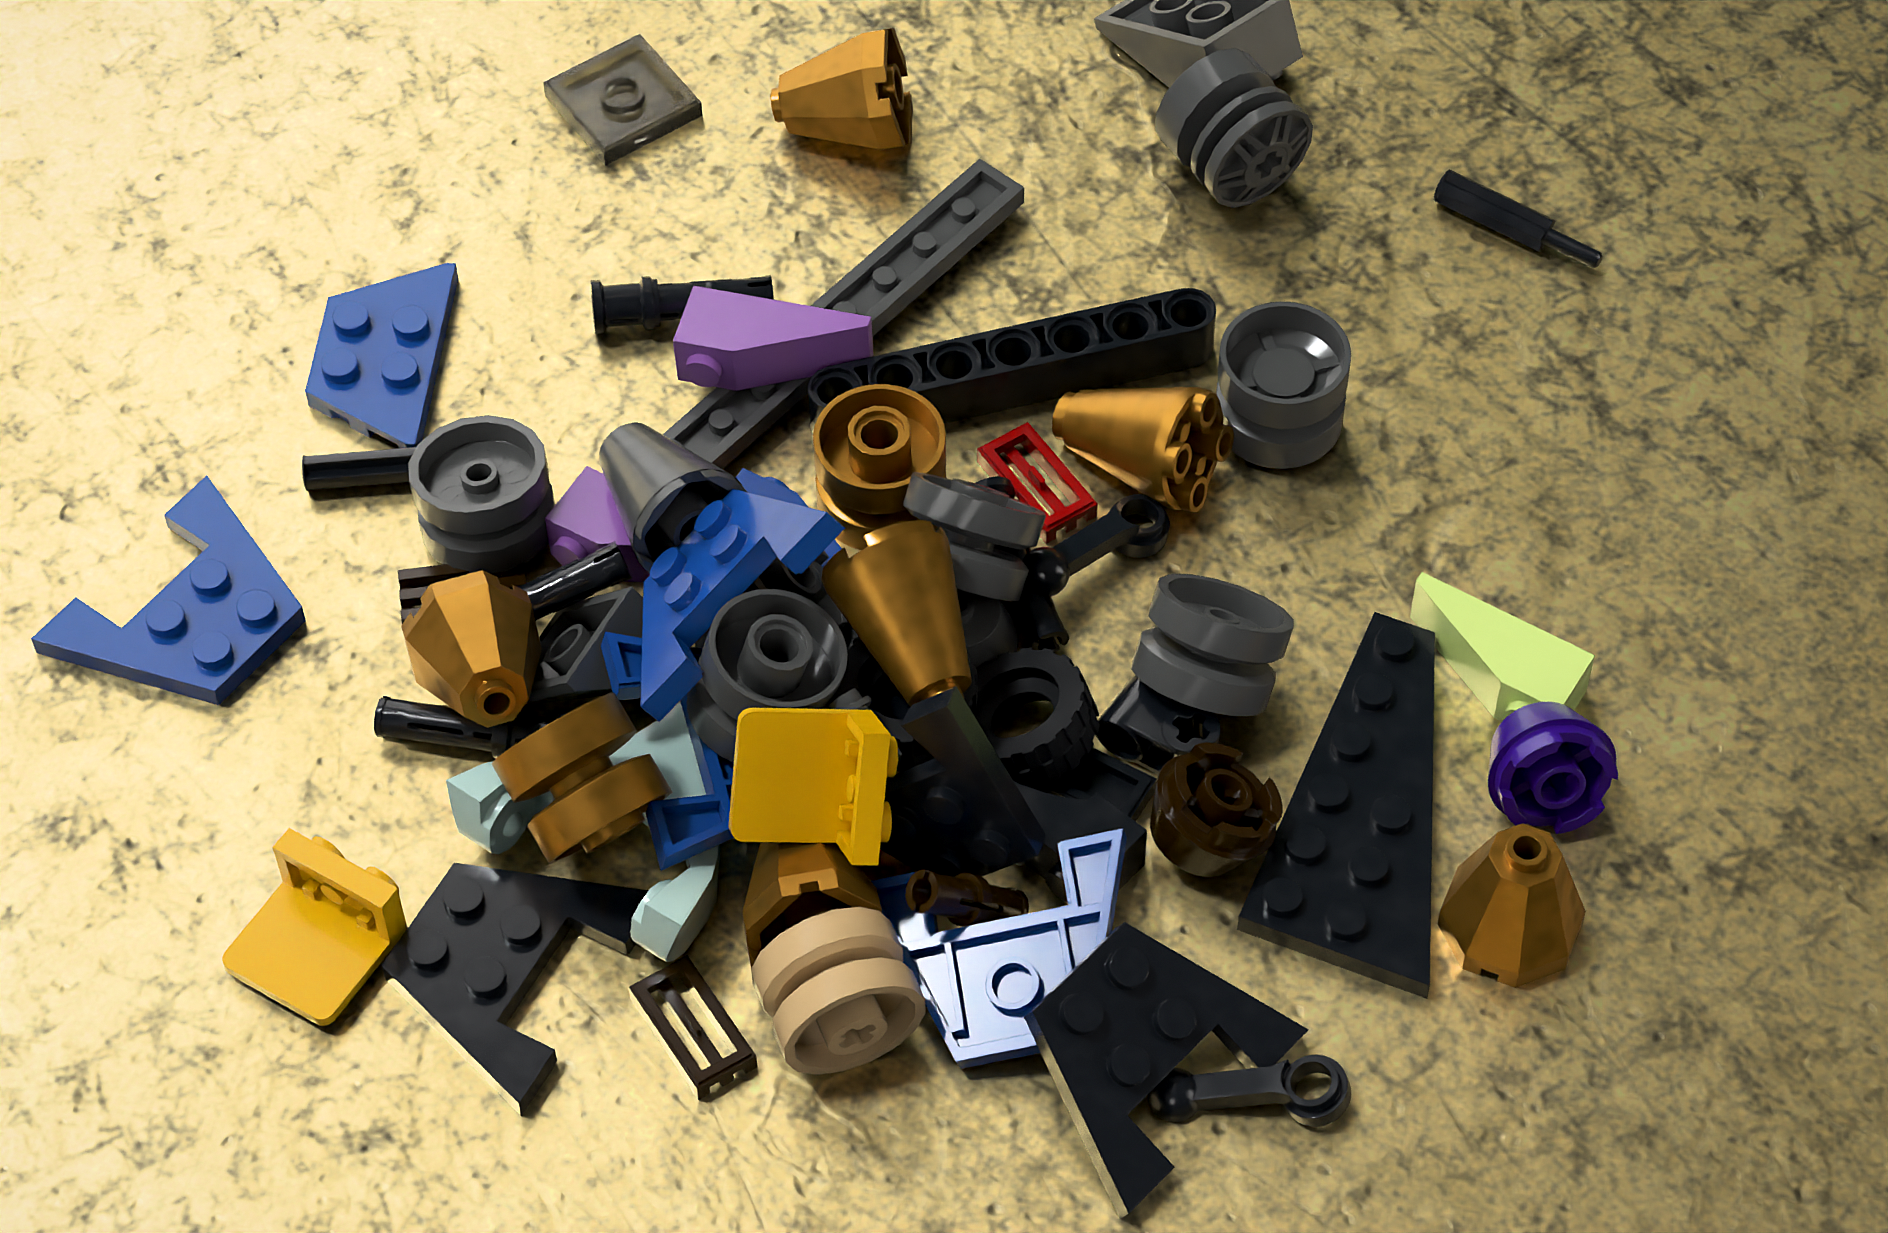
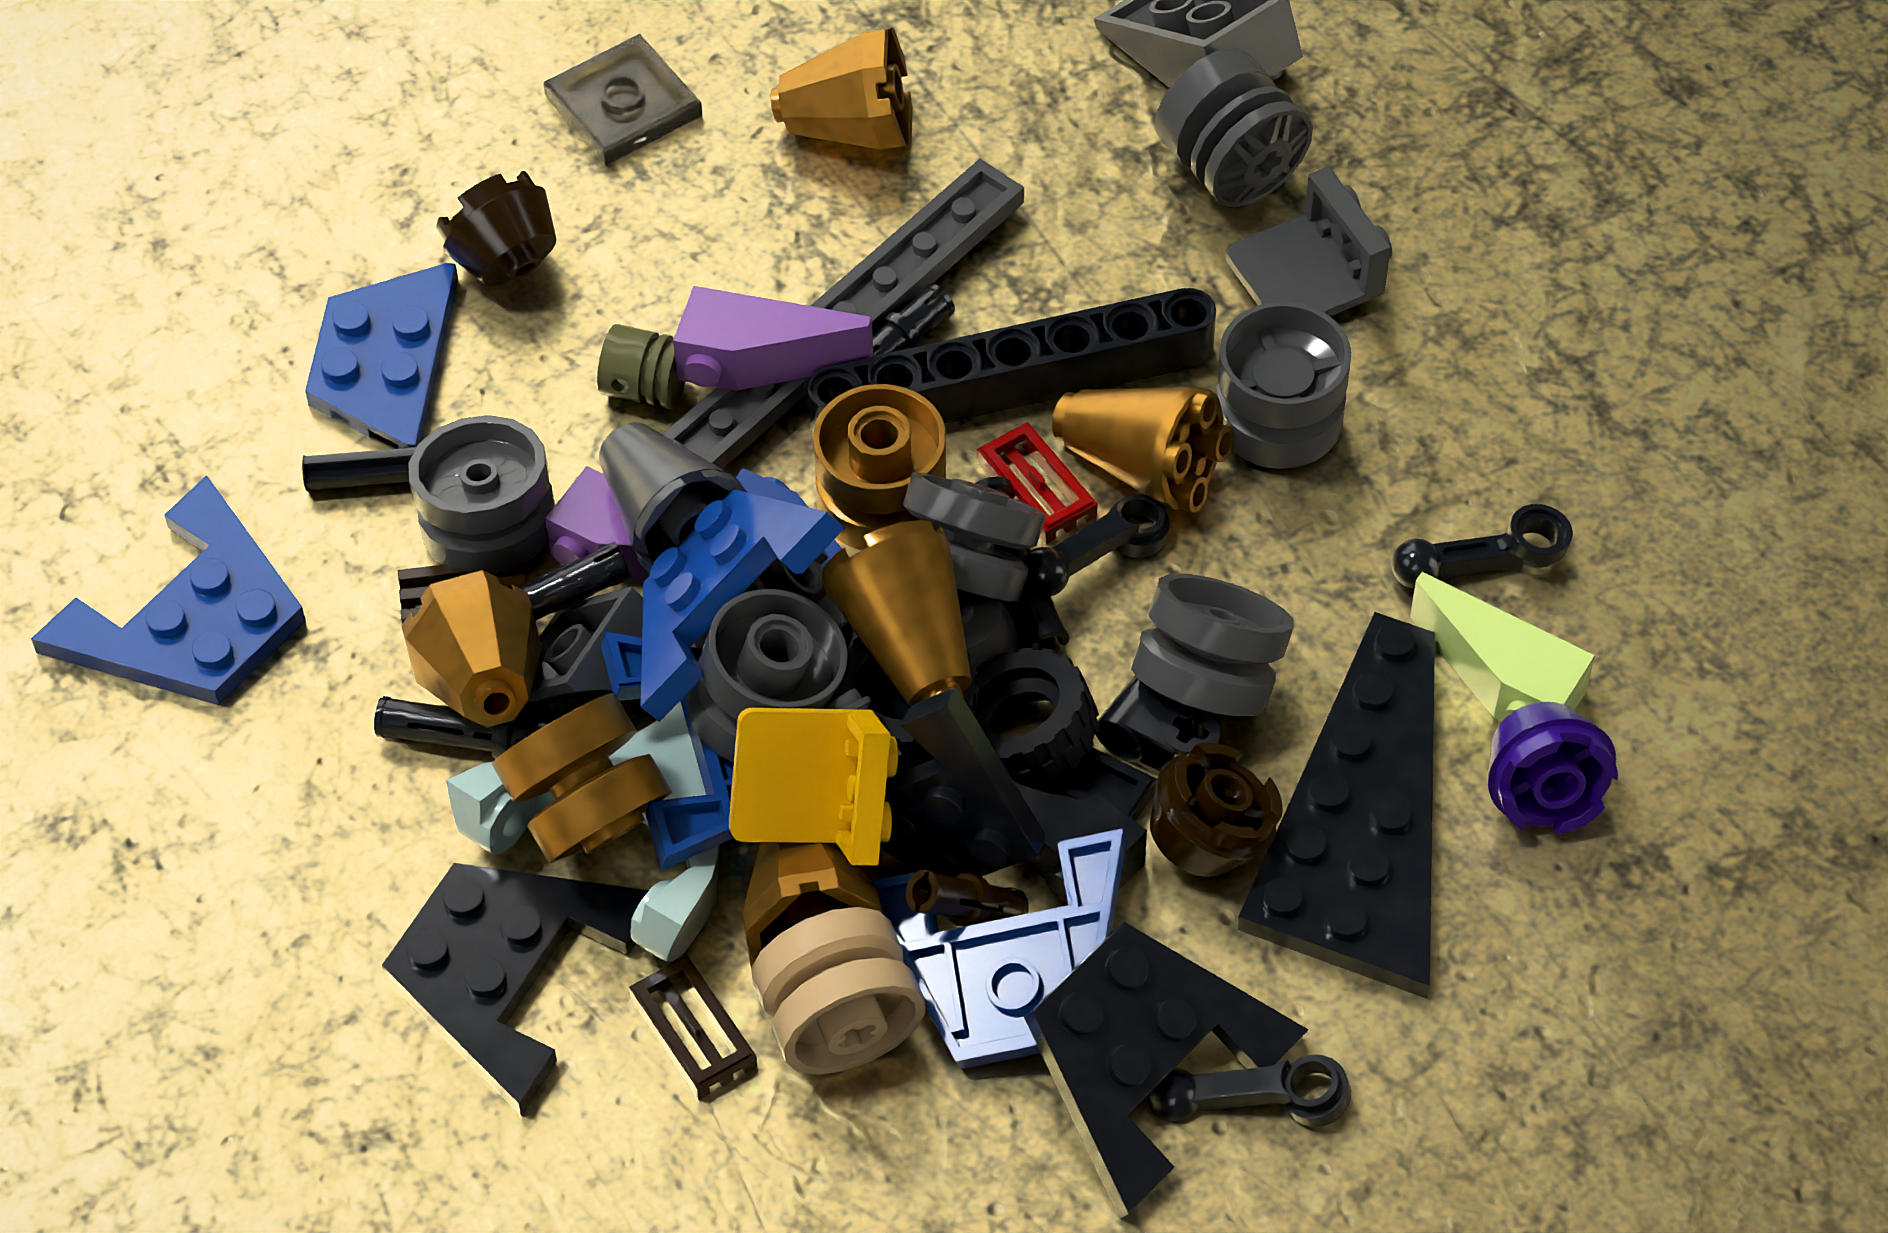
(317, 930): yellow bracket -> none
(500, 229): none -> dark brown cone
(639, 367): none -> olive piece
(651, 302): black pin -> none
(913, 322): none -> black pin
(1320, 258): none -> dark grey bracket
(1487, 553): none -> black piece
(1509, 217): black axle -> none
(1513, 908): pearl gold cone -> none

